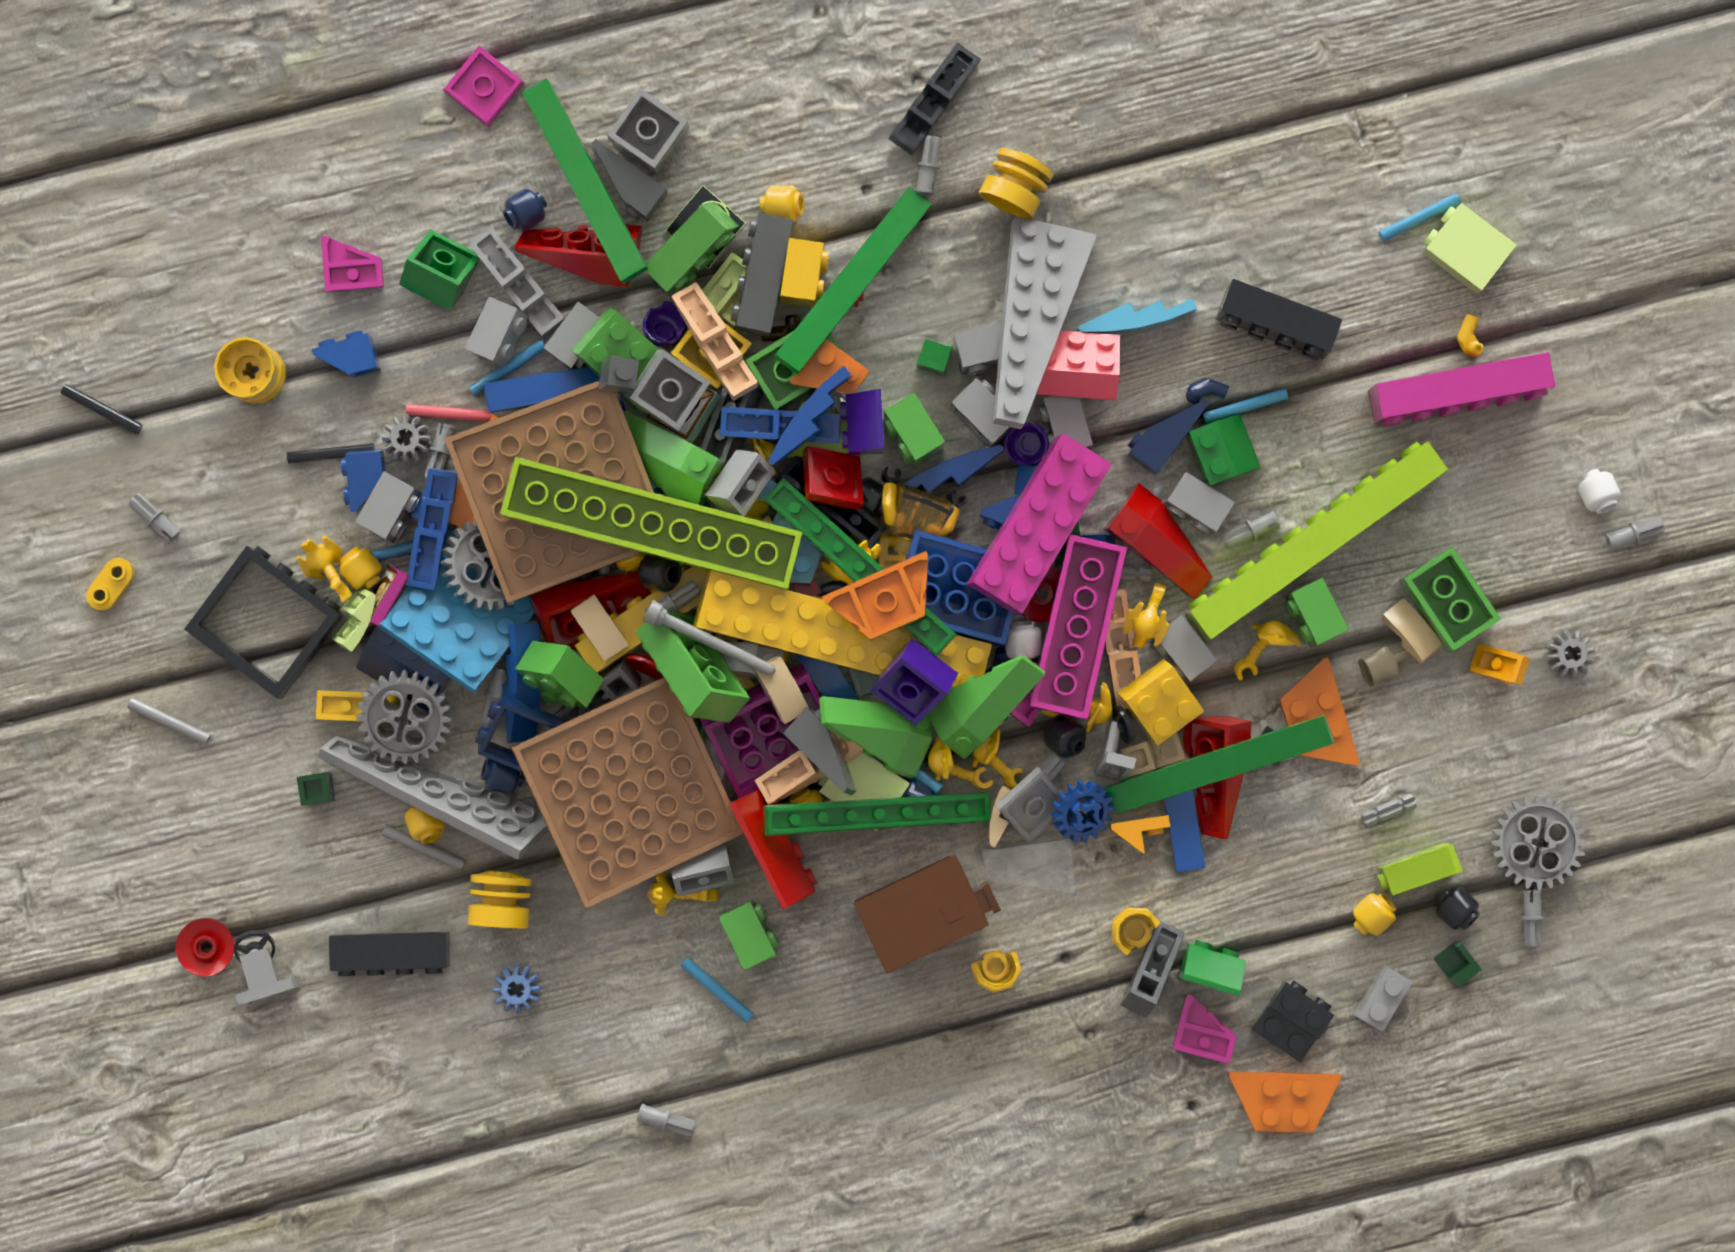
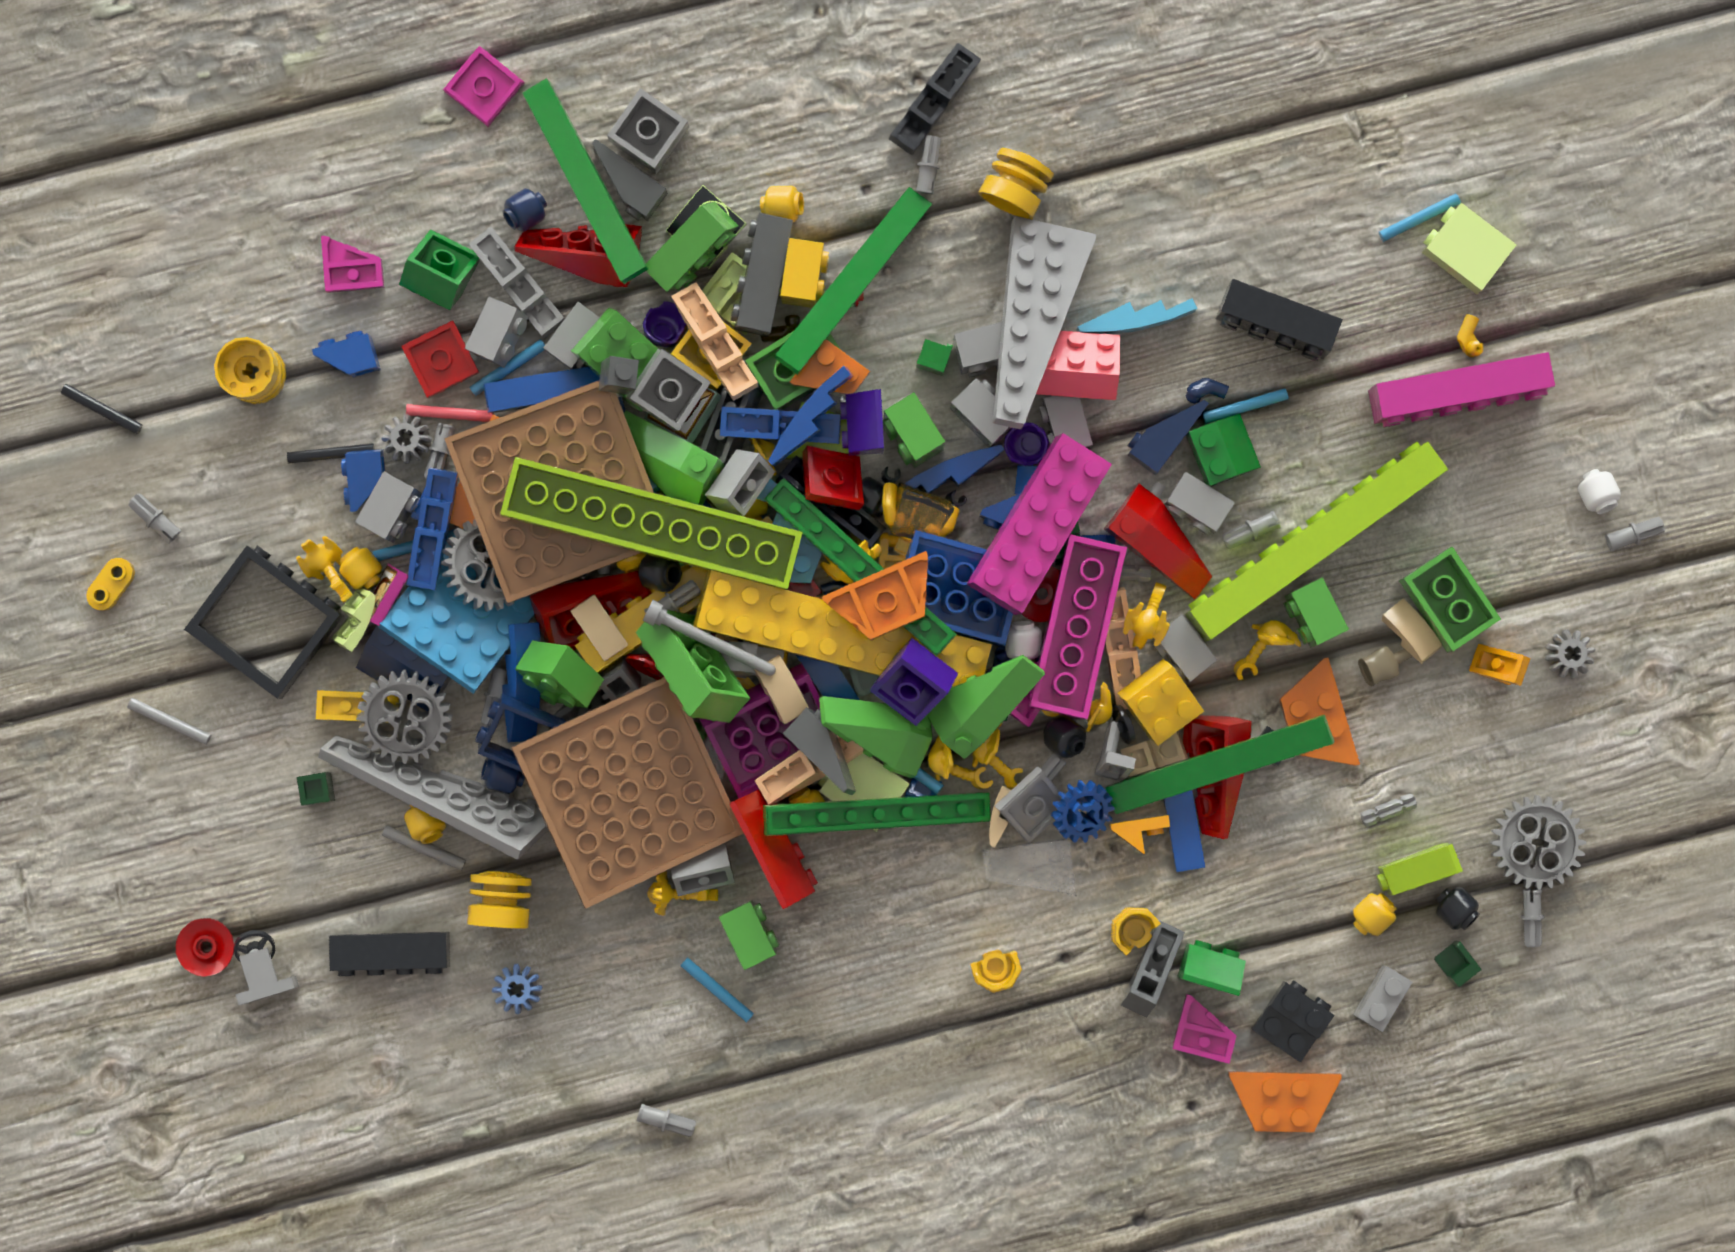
(440, 359): none -> red plate
(924, 912): reddish brown piece -> none

